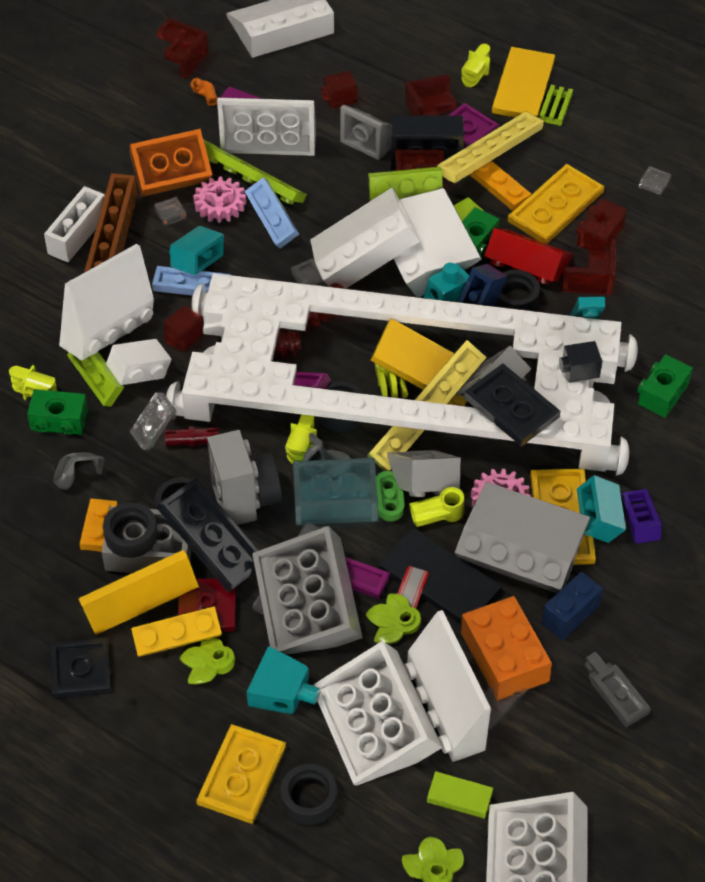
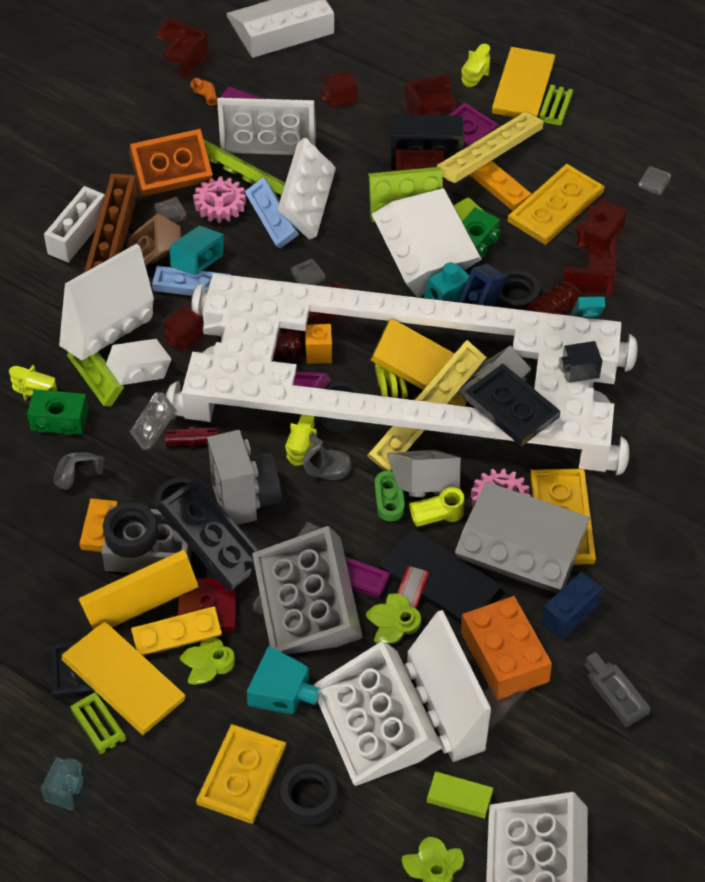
(63, 782): none -> clear light blue brick
(109, 741): none -> lime tile
(123, 677): none -> yellow tile
(155, 238): none -> medium nougat slope
(306, 188): none -> white plate
(318, 344): none -> light orange brick
(335, 491): clear light blue brick -> none
(363, 240): white slope -> none
(365, 132): light grey slope -> none
(527, 255): red slope -> none
(558, 300): none -> clear red piece
(603, 504): teal brick -> none
(641, 517): dark purple slope -> none
(664, 385): green brick -> none

